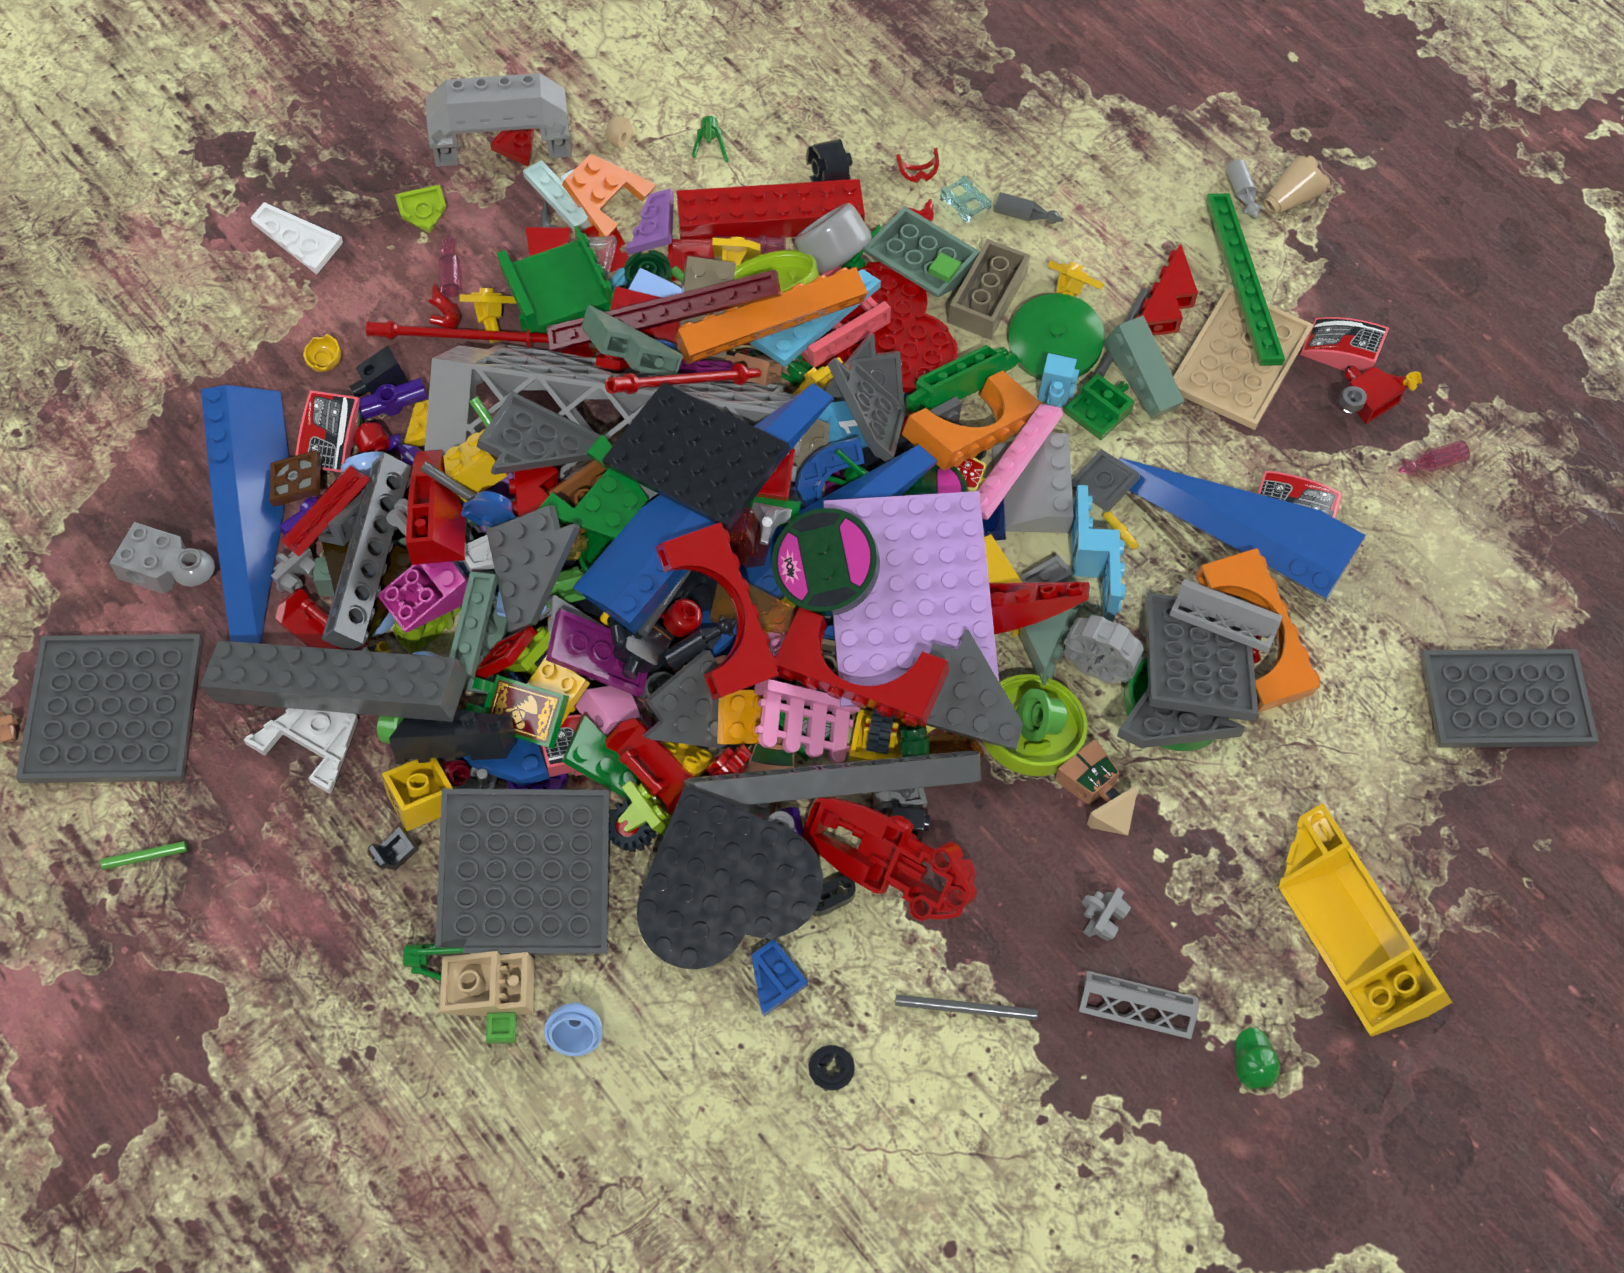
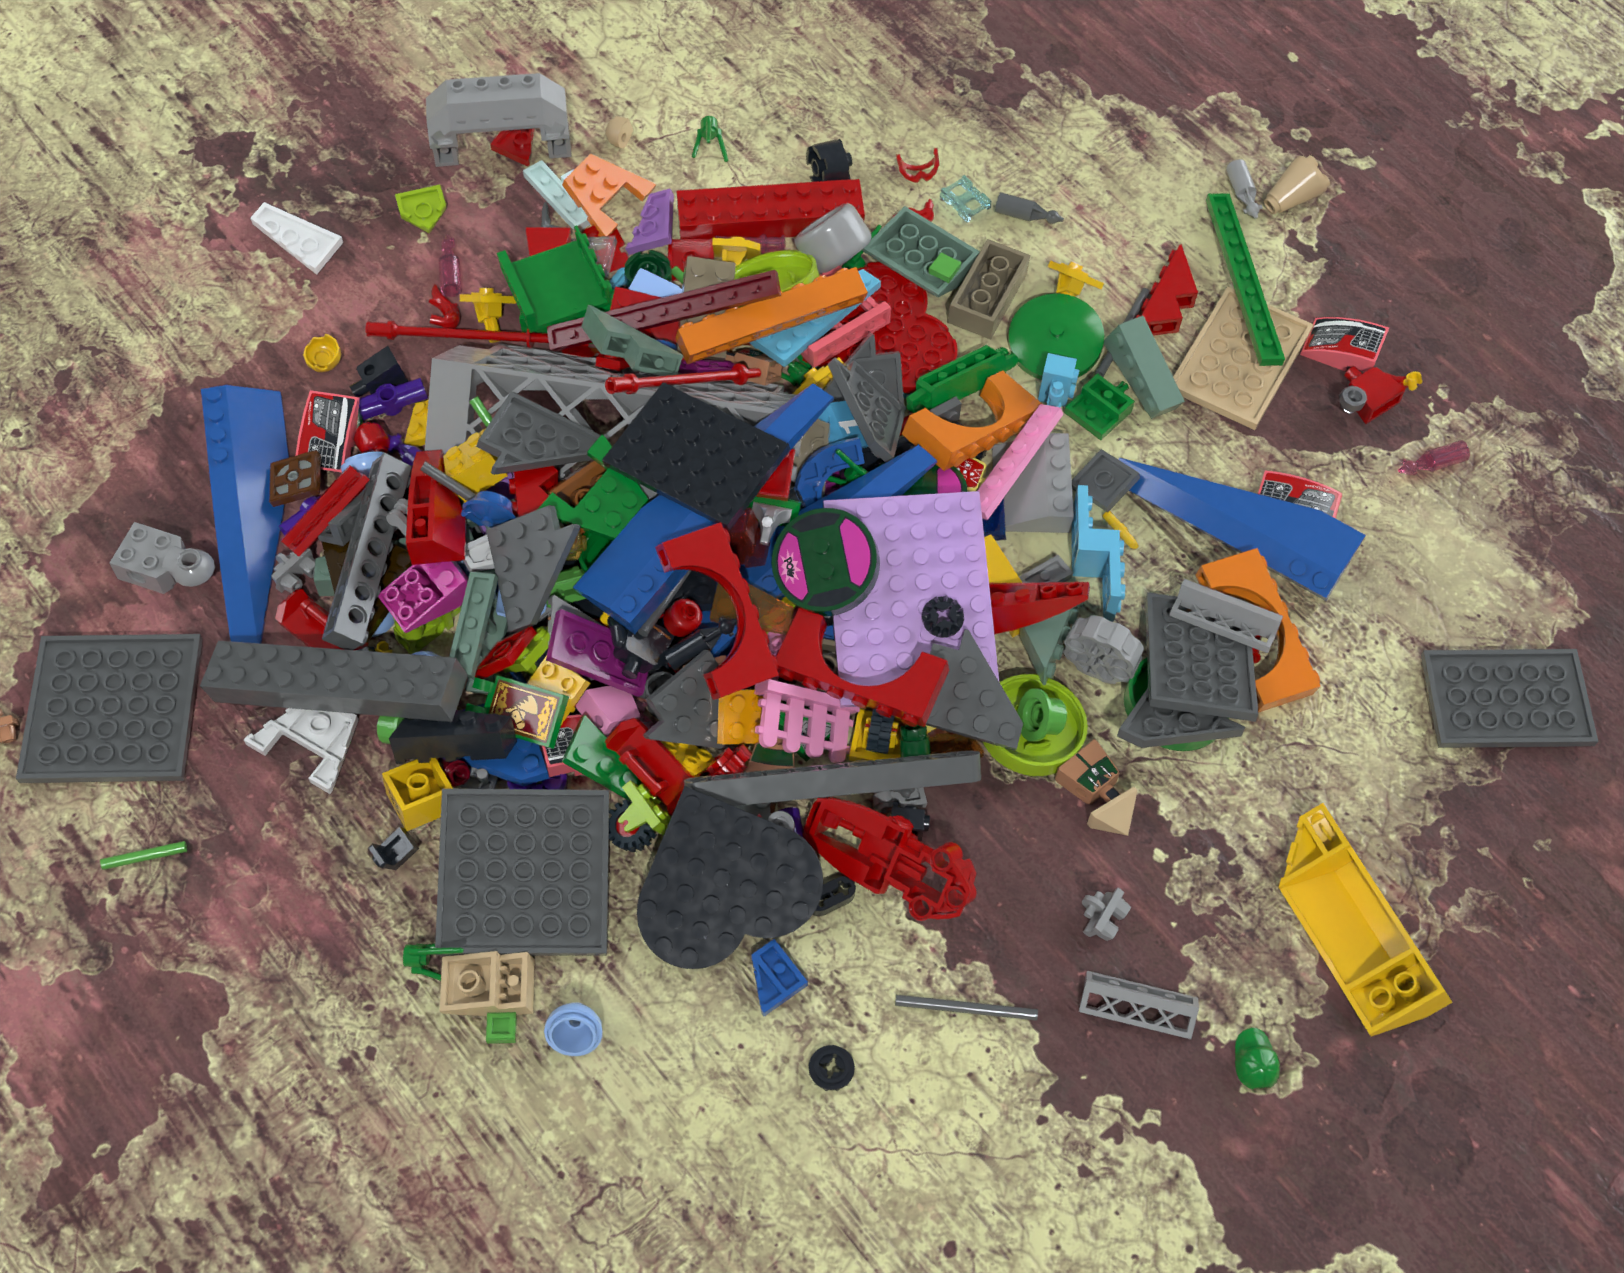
(945, 628): none -> black gear

